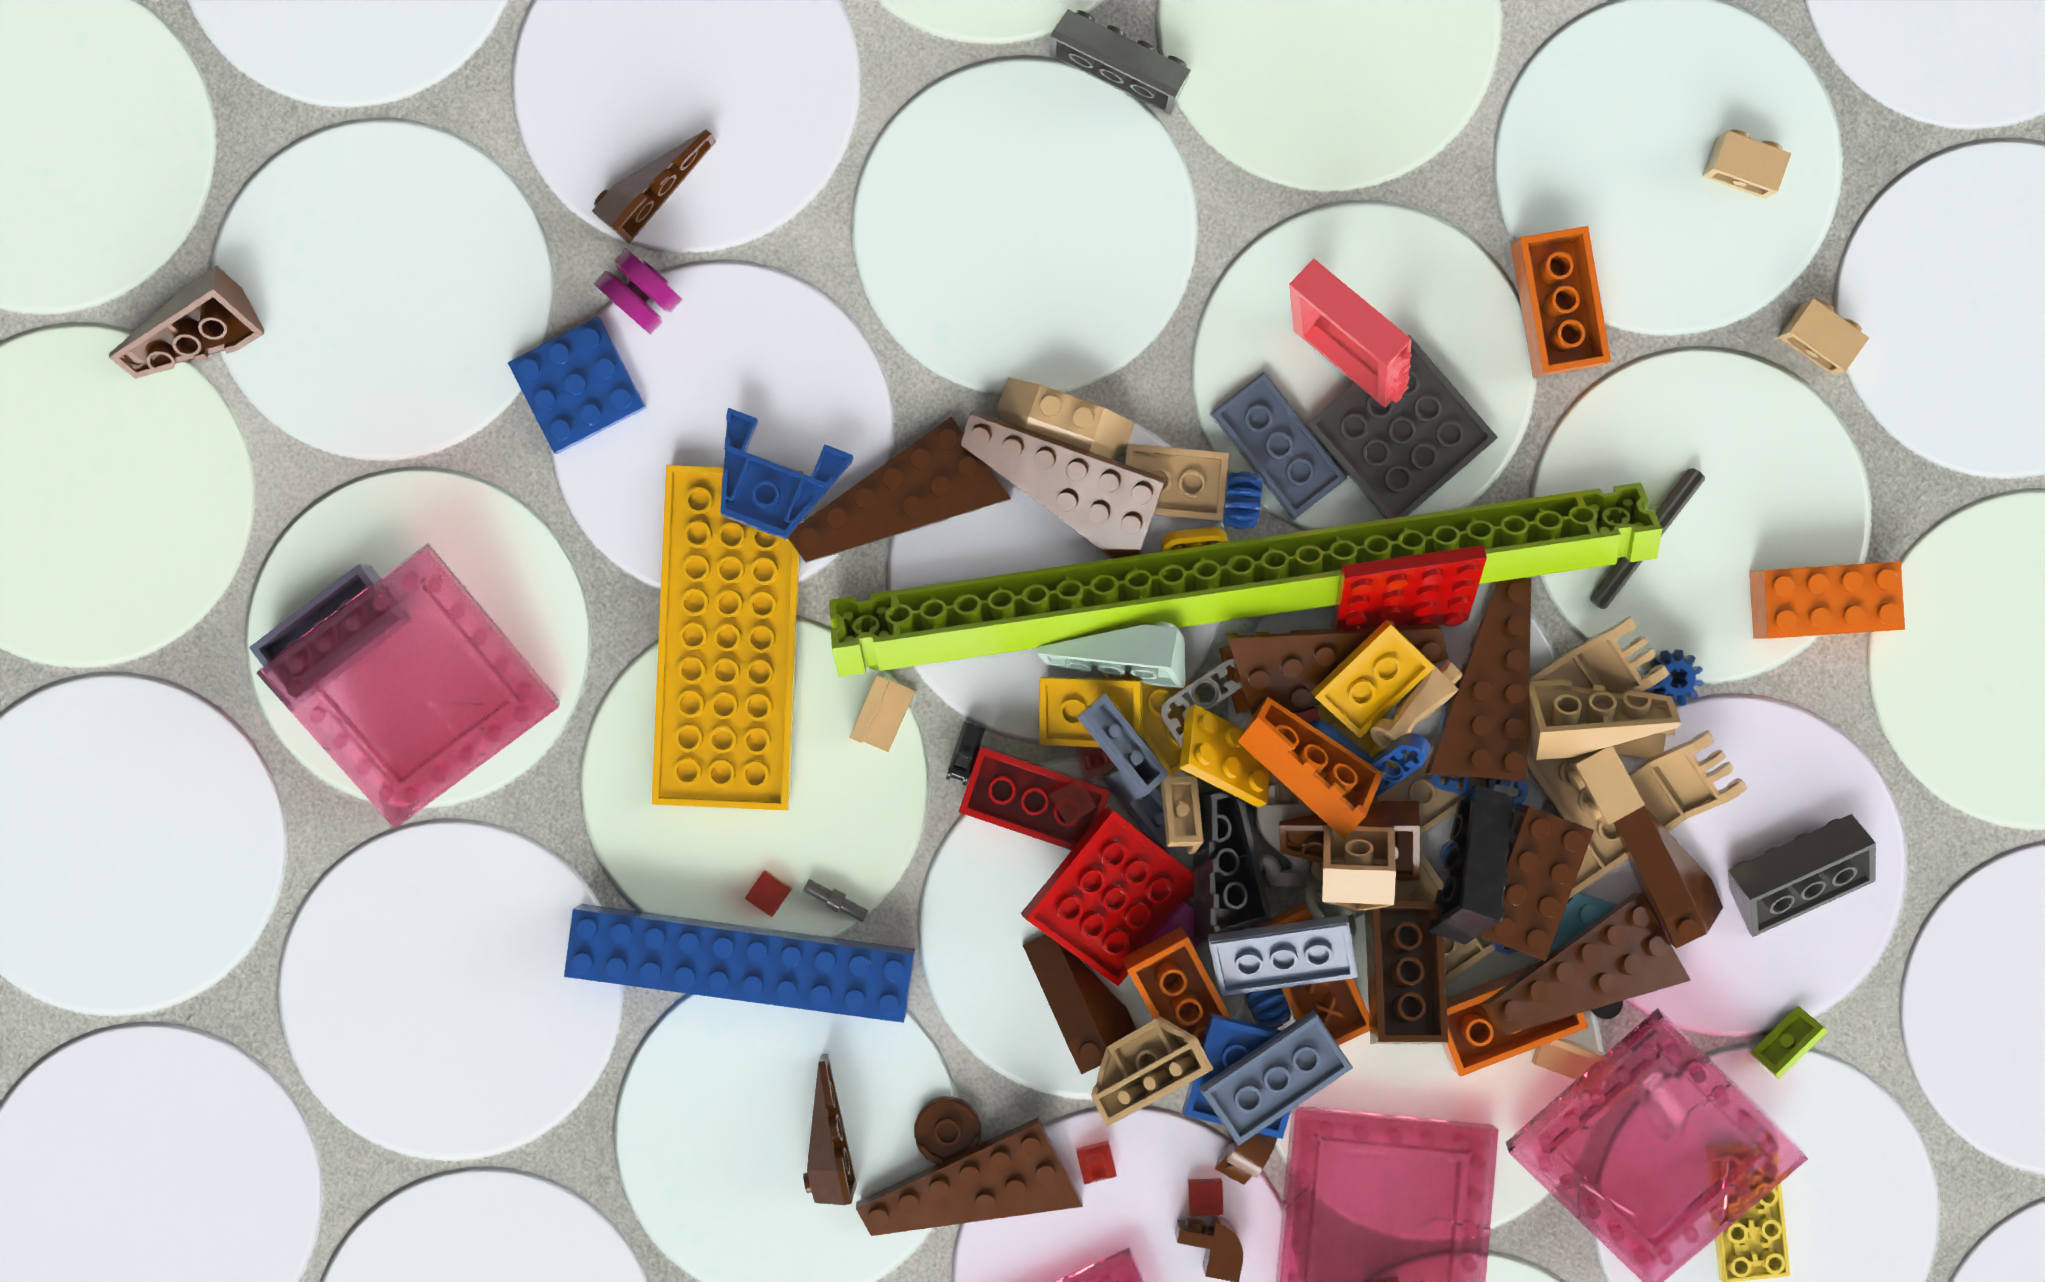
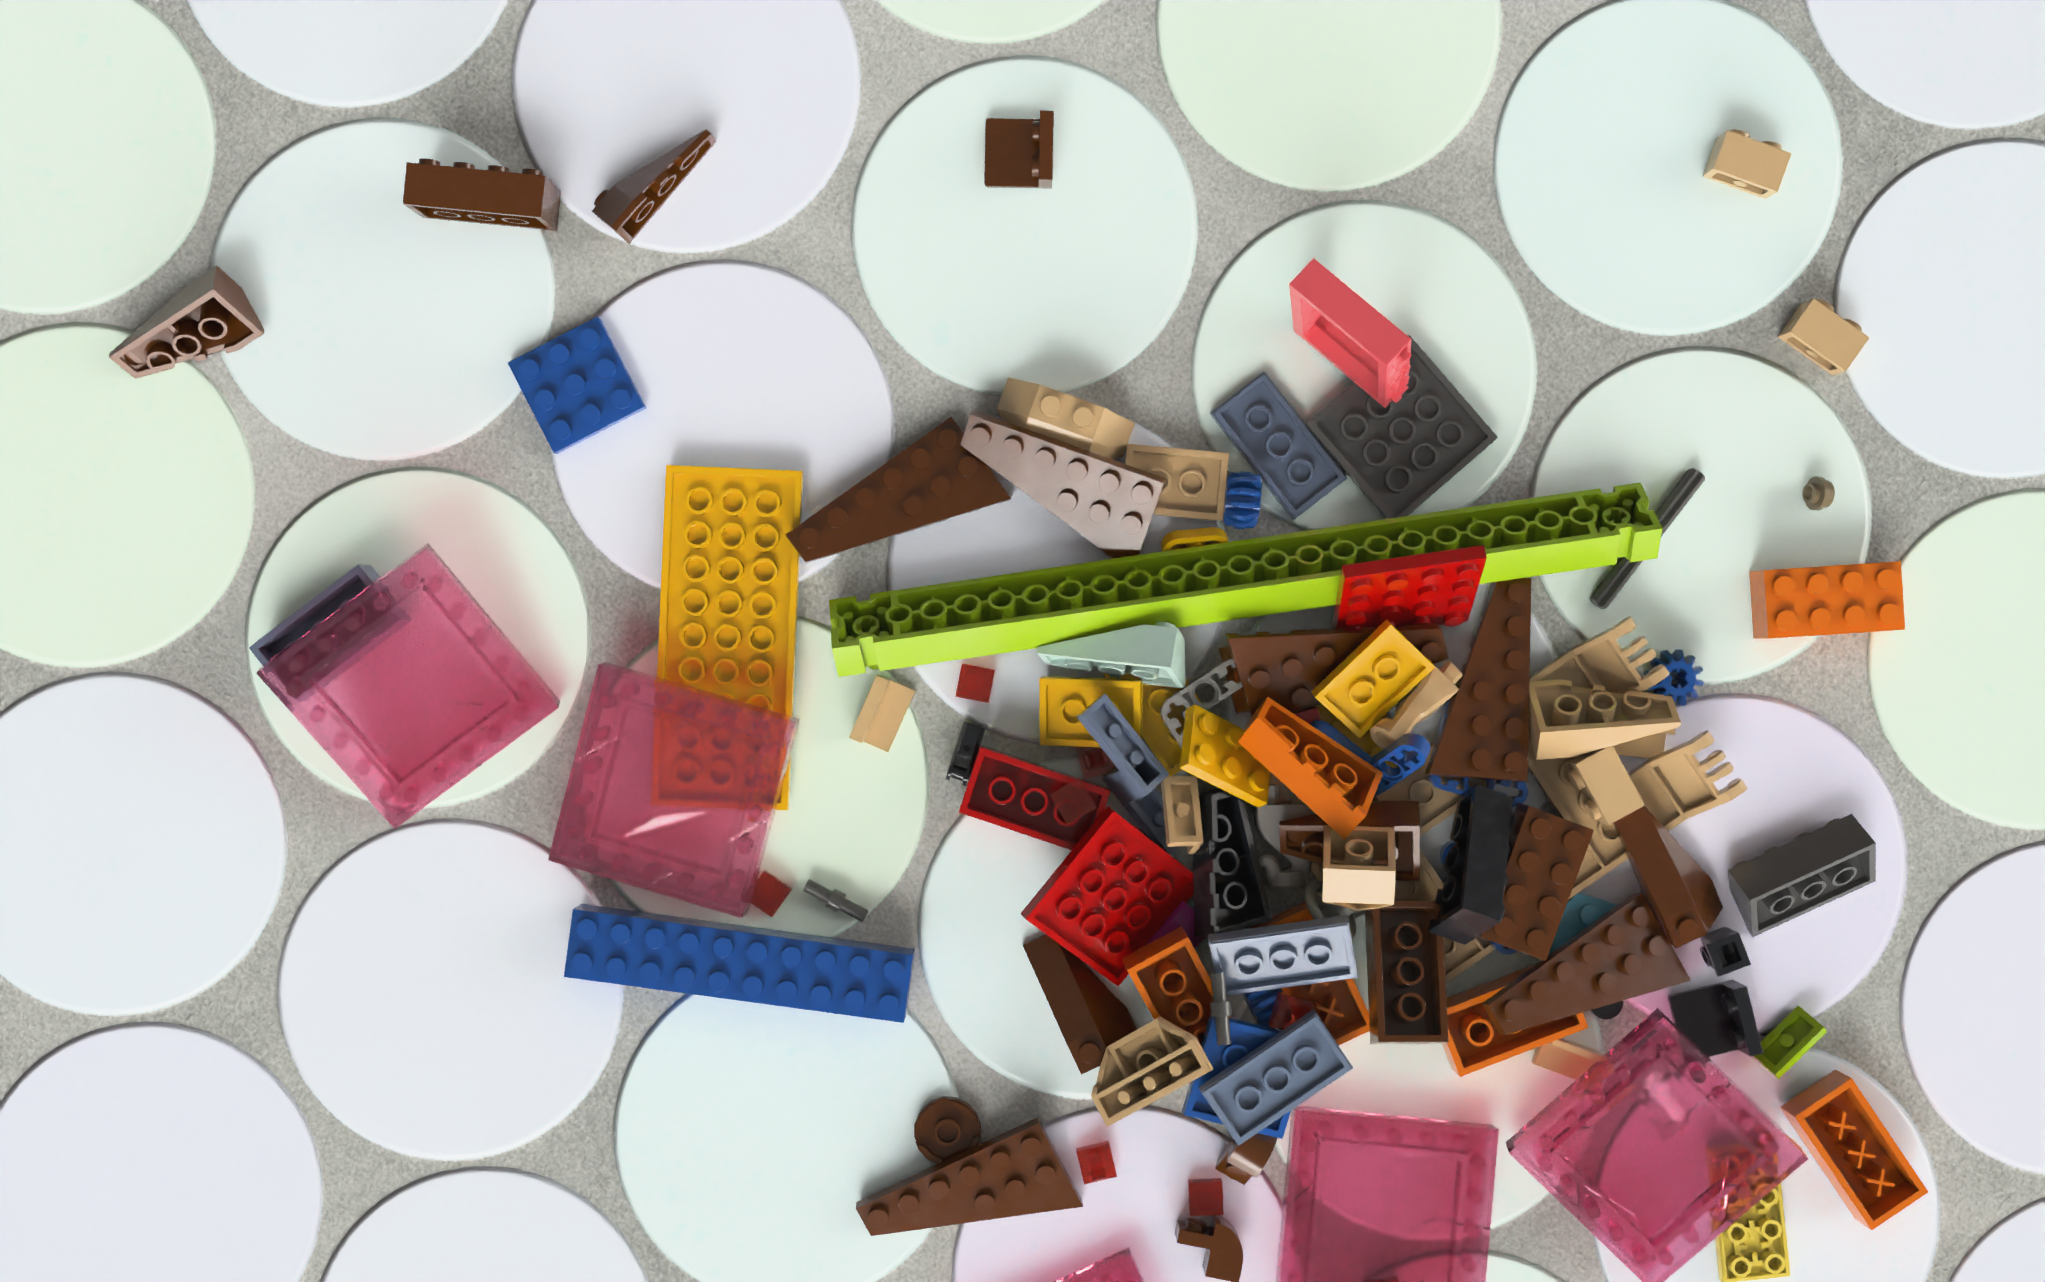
(481, 195): none -> reddish brown brick
(638, 291): magenta wheel -> none
(673, 789): none -> clear pink tile
(766, 492): blue wing -> none
(829, 1164): reddish brown wedge -> none
(975, 683): none -> clear red tile
(1019, 152): none -> reddish brown bracket
(1118, 60): dark grey slope -> none
(1221, 1009): none -> dark grey bar
(1288, 1010): none -> clear red tile
(1560, 301): orange brick -> none
(1717, 1018): none -> black bracket
(1724, 951): none -> black brick
(1818, 493): none -> dark tan plate
(1854, 1149): none -> orange brick

